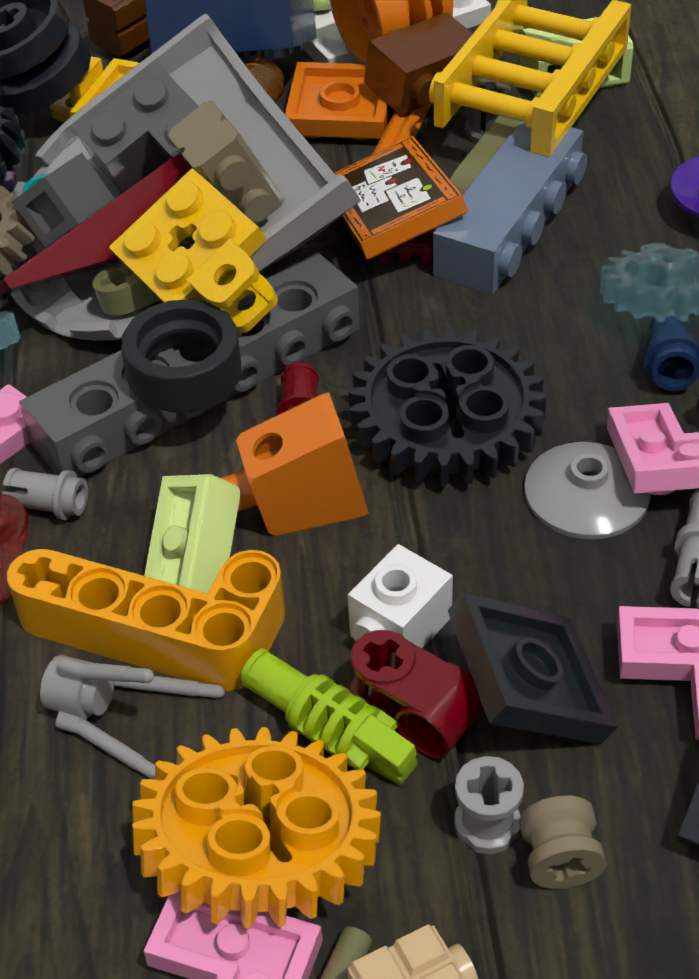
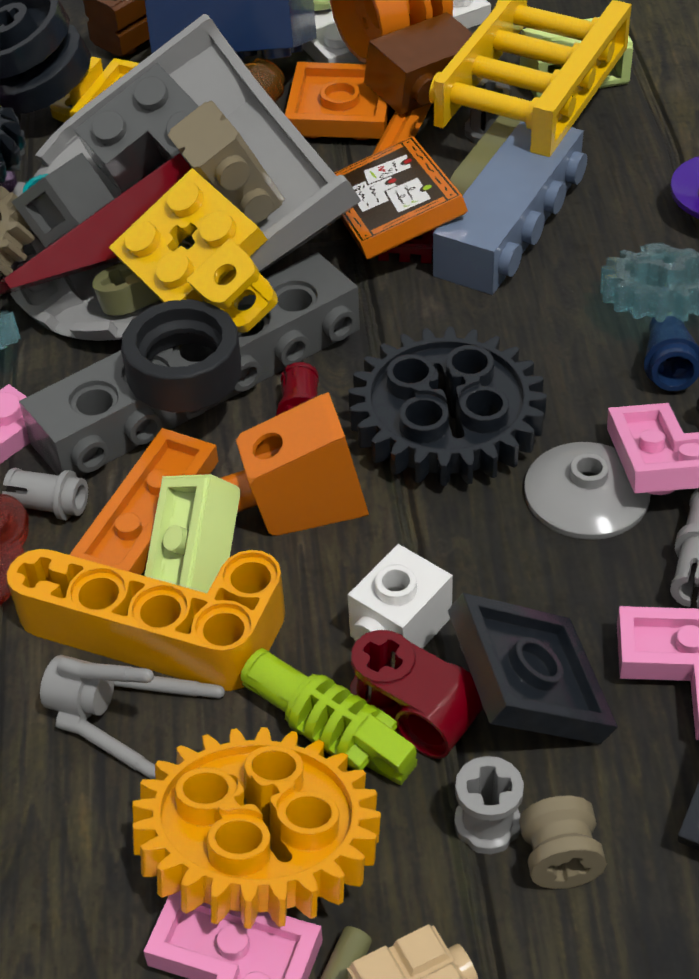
(125, 525): none -> orange plate

